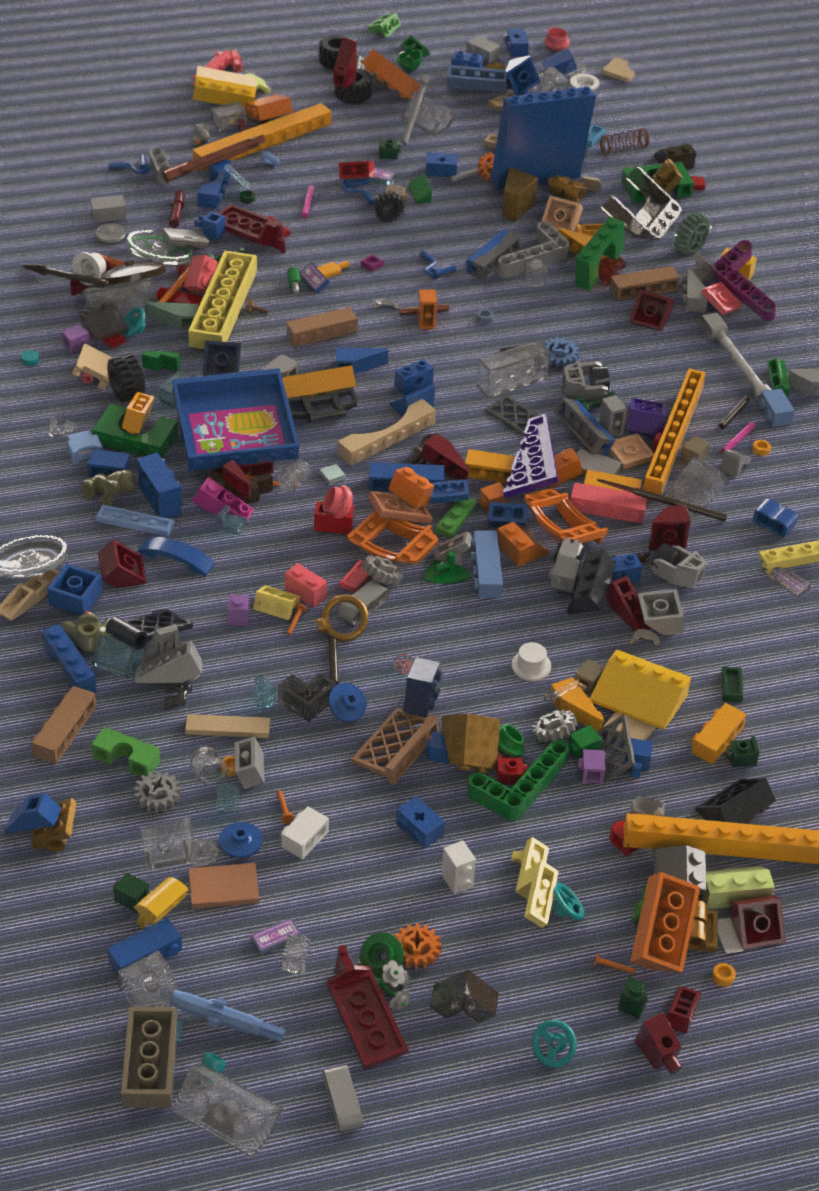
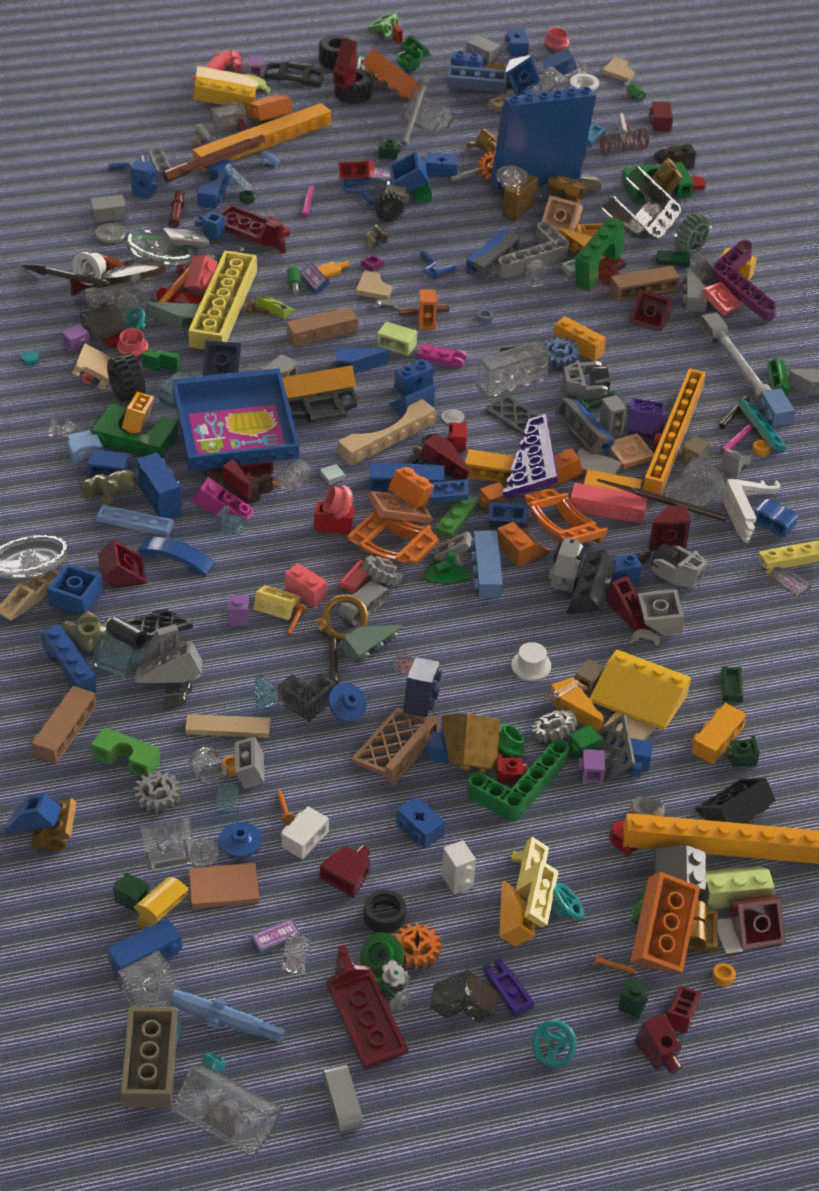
(132, 342): none -> coral piece
(143, 179): none -> blue brick
(256, 65): none -> medium lavender brick
(274, 306): none -> lime slope
(286, 64): none -> pearl dark grey bar
(346, 869): none -> dark red torso
(364, 639): none -> sand green slope
(370, 237): none -> dark tan piece
(373, 286): none -> tan tile
(384, 897): none -> black tyre
(397, 33): none -> red tile
(397, 338): none -> yellowish green brick
(409, 172): none -> blue piece
(441, 355): none -> dark pink hinge
(452, 415): none -> flat silver sticker
(458, 435): none -> red brick
(484, 142): none -> pearl gold animal
(509, 988): none -> dark purple hinge
(511, 177): none -> clear piece
(513, 924): none -> light orange slope
(569, 267): none -> light aqua tile
(589, 342): none -> light orange brick
(624, 127): none -> white slope
(635, 91): none -> green piece
(661, 116): none -> dark red brick
(673, 258): none -> dark green tile
(738, 506): none -> white hinge
(762, 426): none -> teal tile

